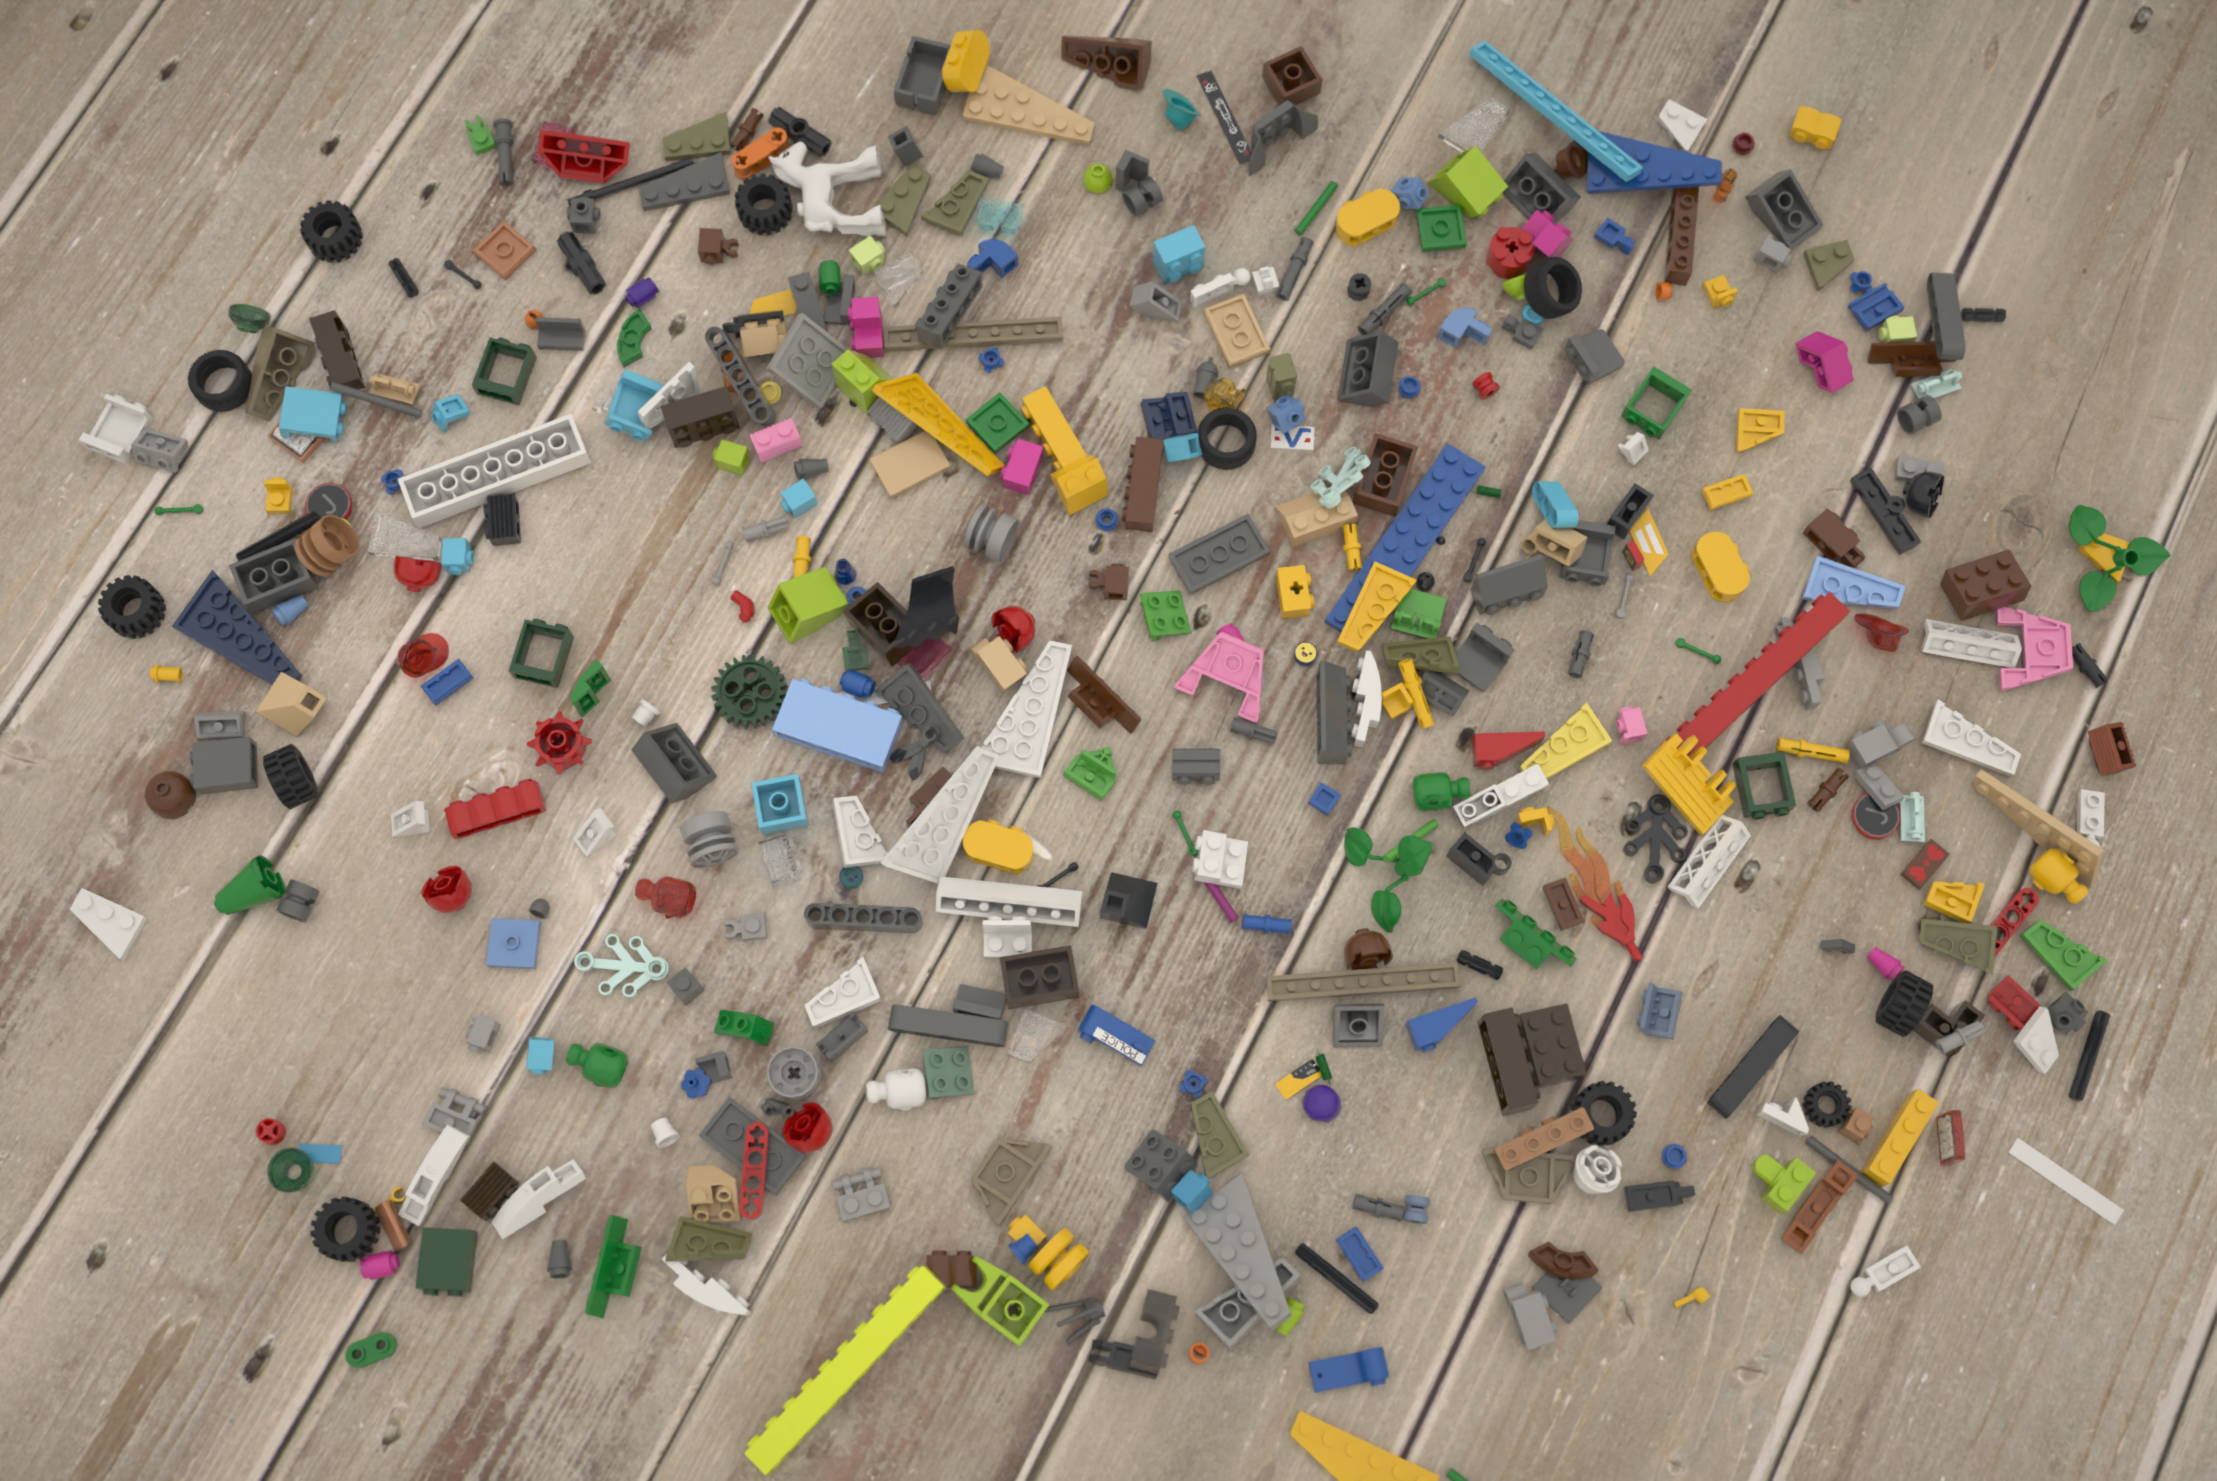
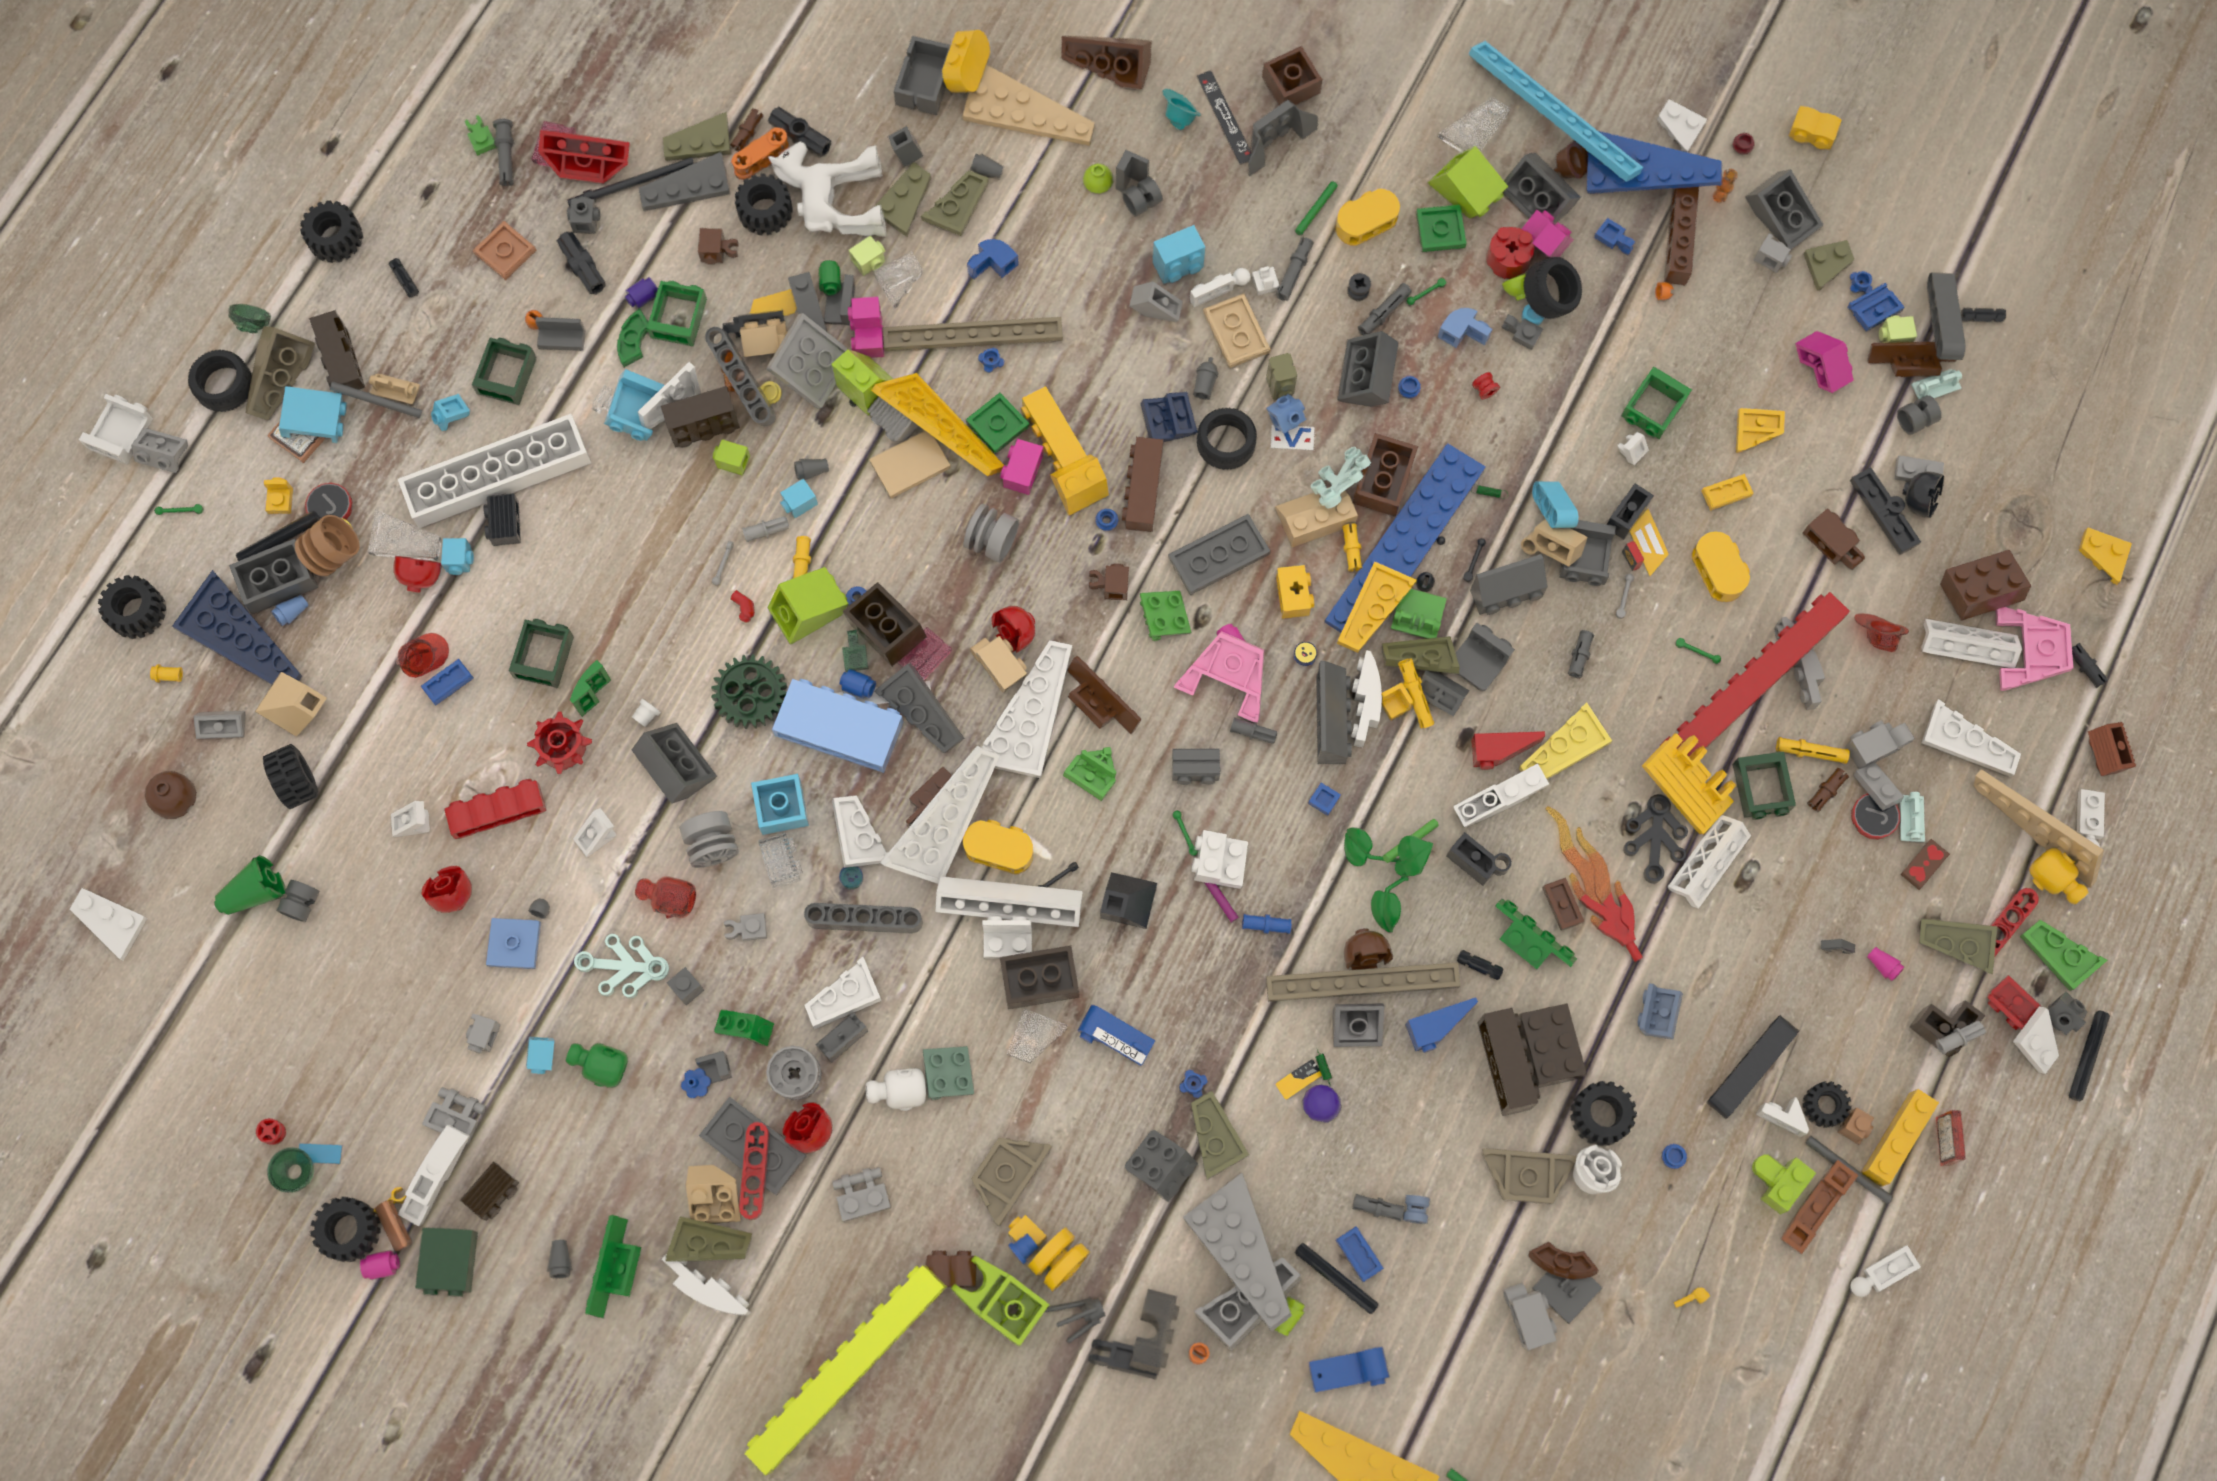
(224, 765): dark grey brick -> none
(370, 1350): green plate -> none
(389, 477): blue plate -> none
(449, 265): black hinge -> none
(528, 1200): white slope -> none
(664, 1133): white piece -> none
(674, 333): none -> green window
(776, 440): bright pink brick -> none
(777, 1105): dark grey arm -> none
(844, 572): clear blue cone -> none
(916, 751): dark grey piece -> none
(929, 610): black piece -> none
(948, 306): dark grey brick -> none
(948, 1025): dark grey beam -> none
(979, 1002): dark grey panel -> none
(999, 214): clear light blue bracket -> none
(1182, 447): medium azure brick -> none
(1192, 1191): dark azure brick -> none
(1223, 394): clear yellow head -> none
(1410, 192): medium blue brick -> none
(1437, 791): green piece -> none
(1520, 842): blue plate -> none
(1530, 816): yellow bracket -> none
(1543, 1139): medium nougat bracket -> none
(1594, 355): dark grey bracket -> none
(1631, 725): bright pink brick -> none
(1656, 1195): black hinge -> none
(1719, 291): yellow bracket -> none
(1851, 585): light blue wing -> none
(1904, 1003): black tyre -> none
(1954, 899): yellow wing -> none
(2066, 1181): white sticker -> none
(2141, 556): green plant -> none

